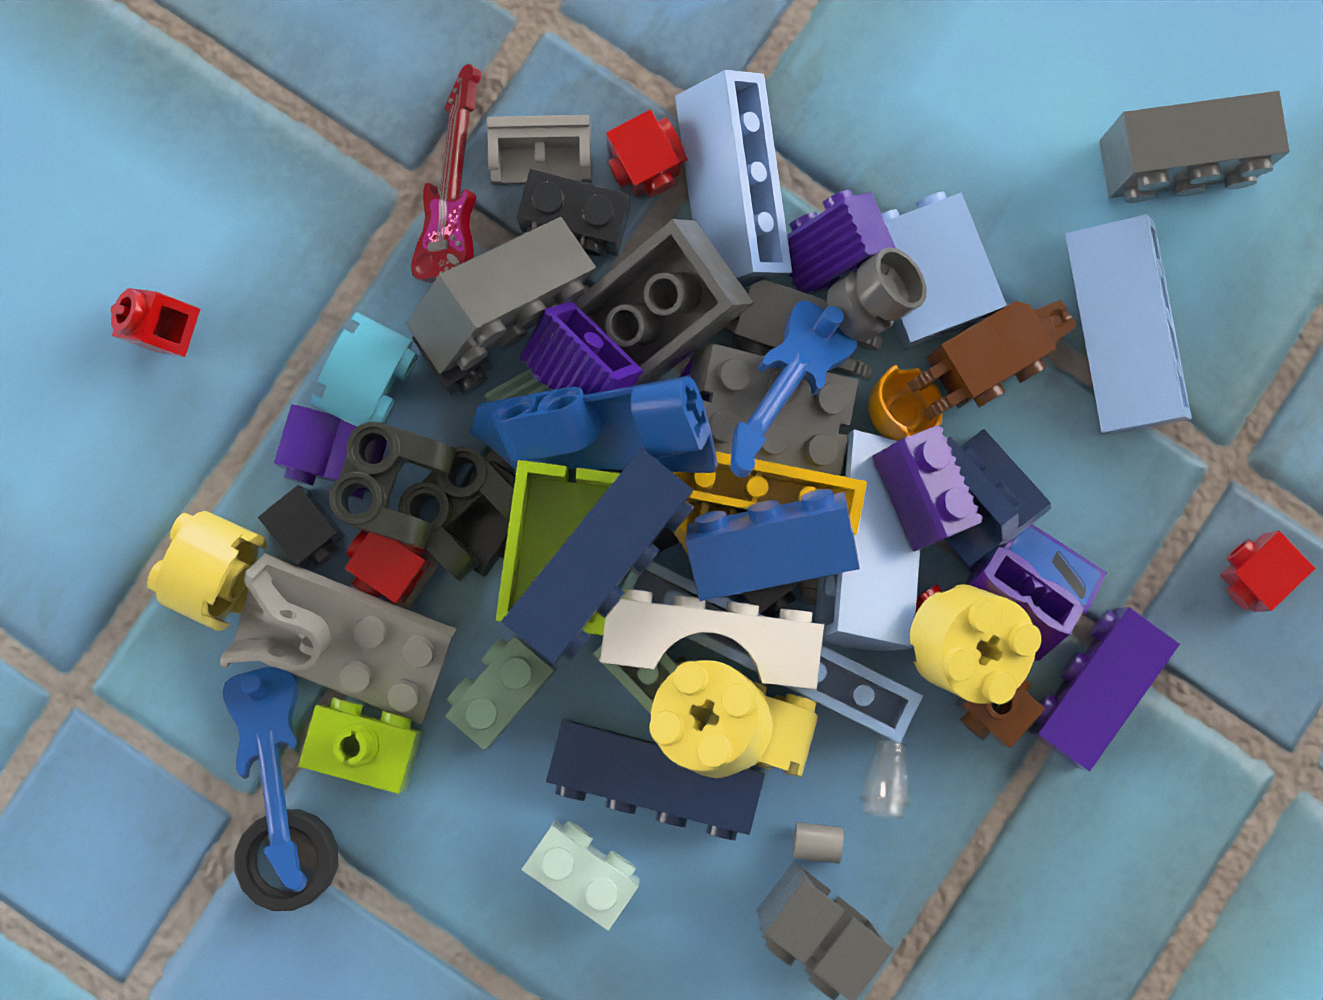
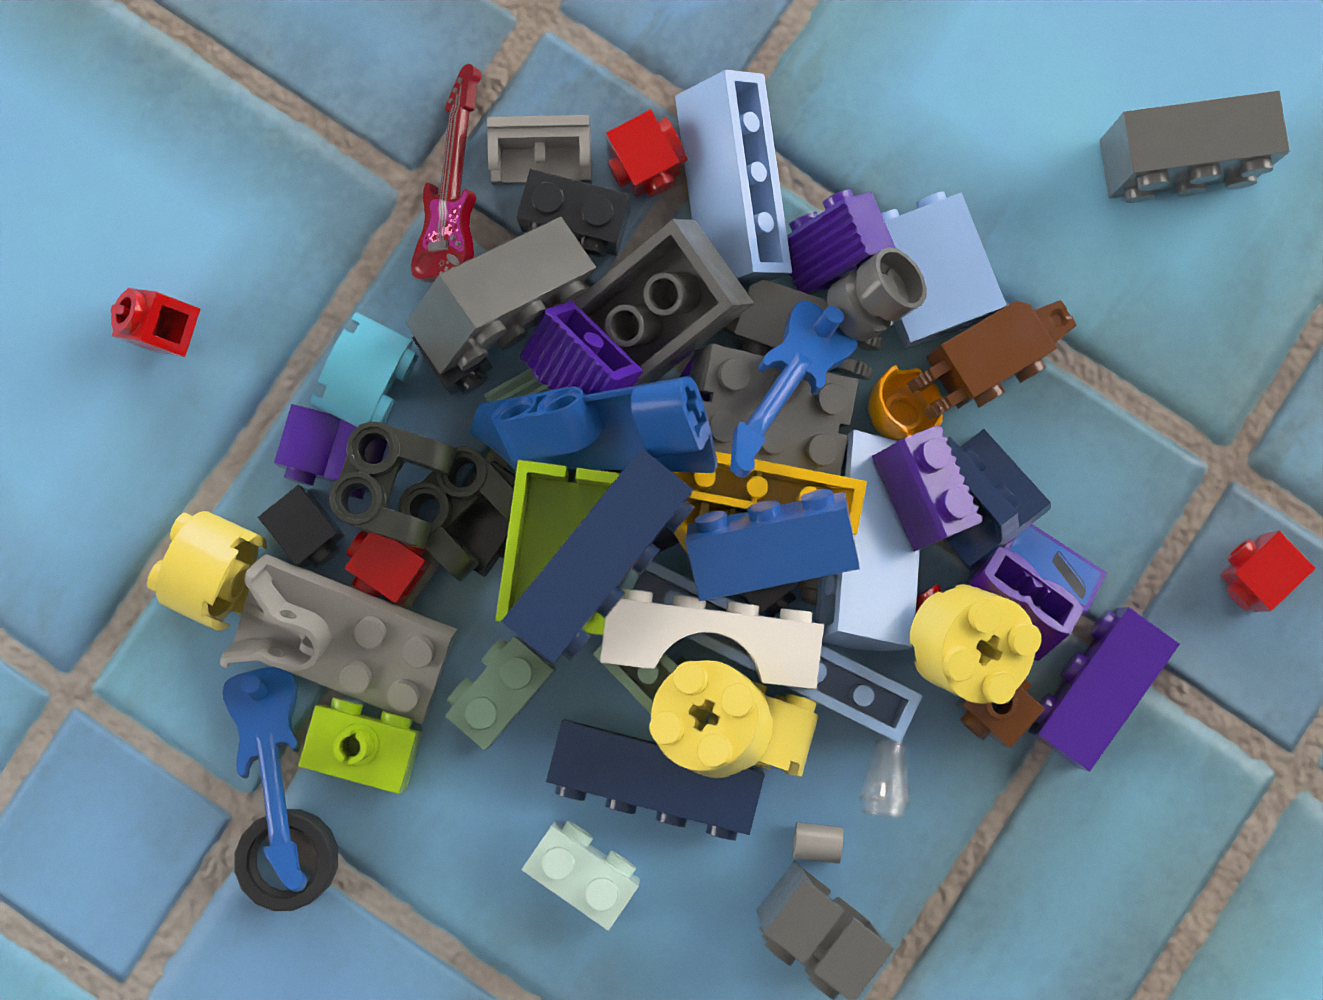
(1128, 325): light blue brick -> none

